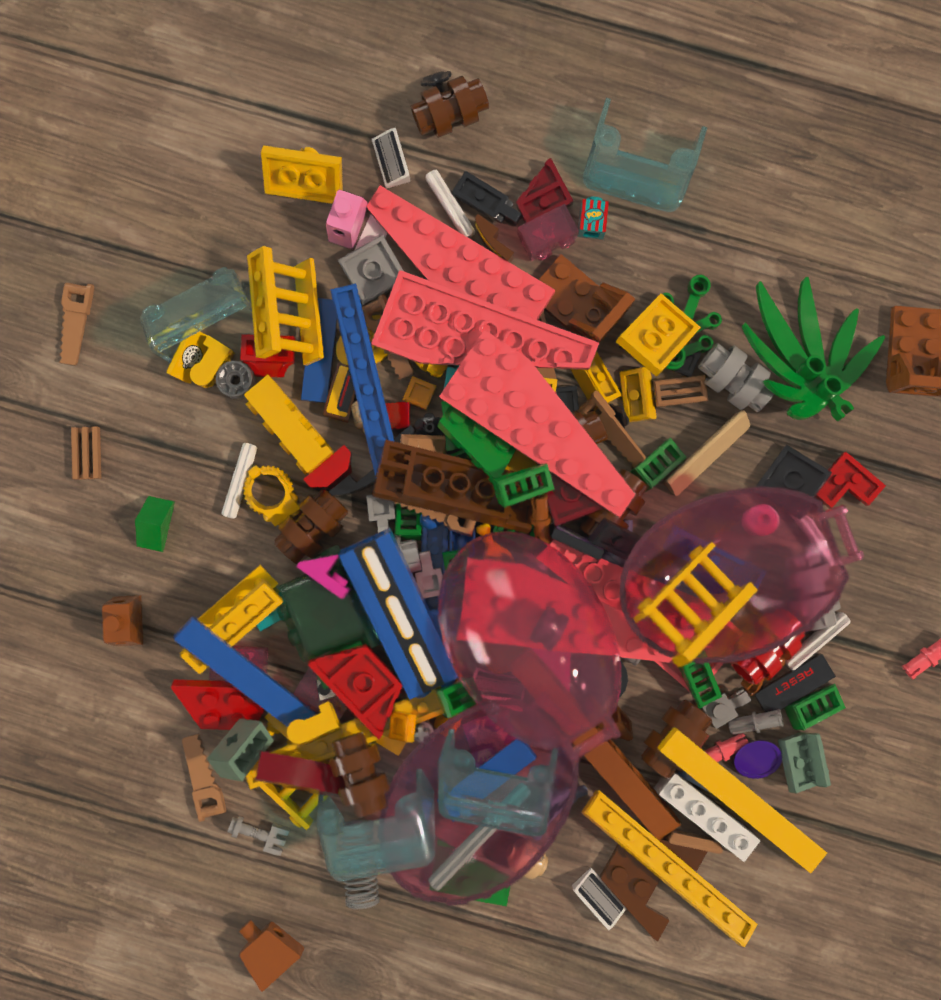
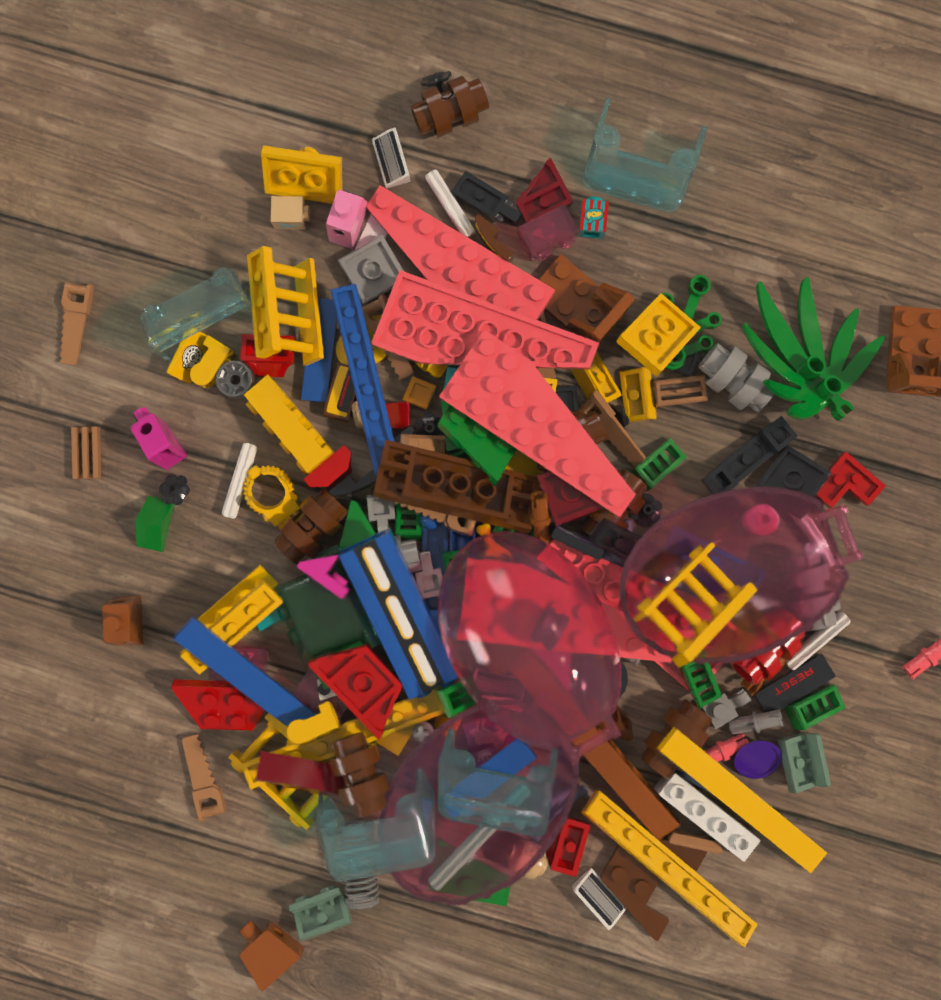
(157, 439): none -> dark pink torso
(174, 489): none -> black plant
(240, 749): sand green brick -> none
(271, 838): light grey hinge -> none
(289, 212): none -> tan brick
(320, 913): none -> sand green bracket
(356, 526): none -> green slope
(402, 726): light orange tile -> none
(525, 493): green slope -> none
(568, 847): none -> red slope
(645, 518): none -> black plant
(707, 453): tan slope -> none
(749, 456): none -> black slope

